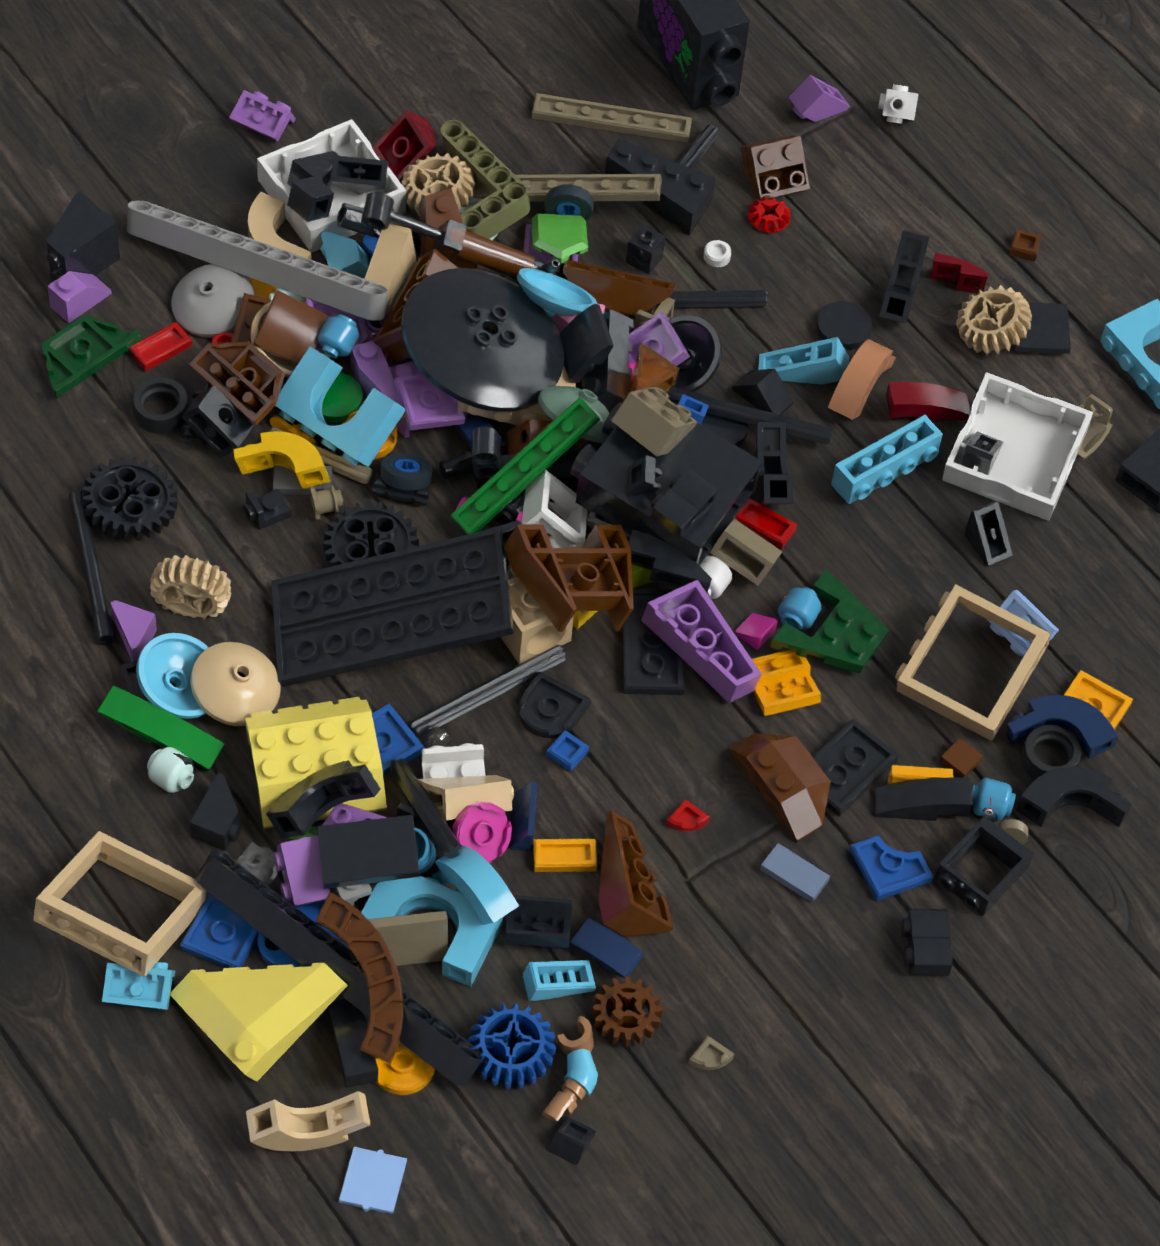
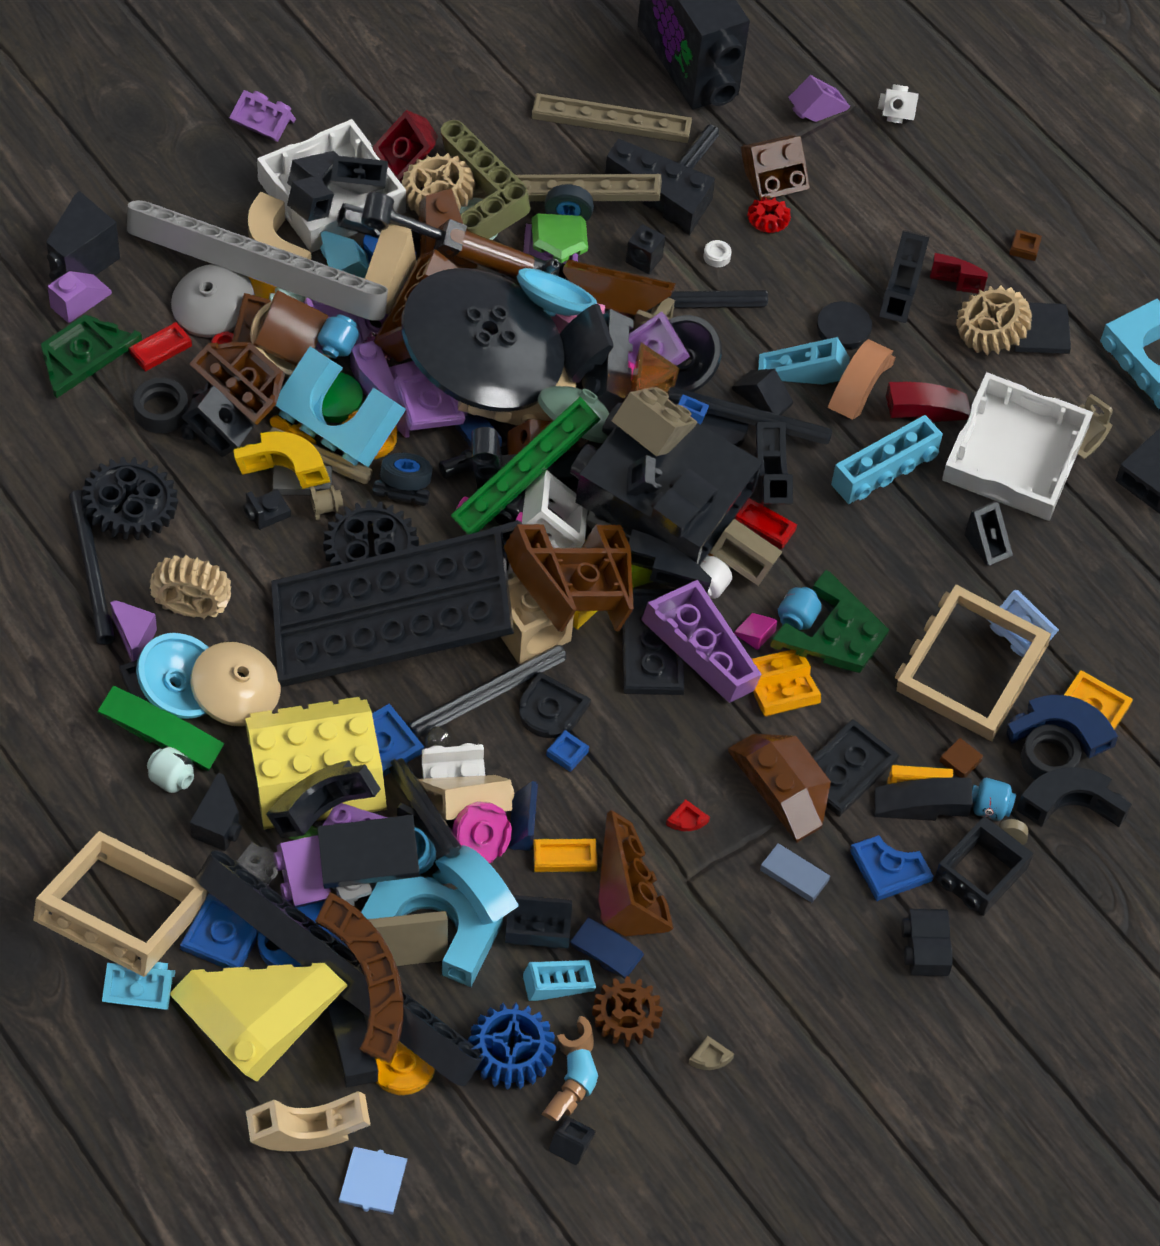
(981, 452): black slope -> none

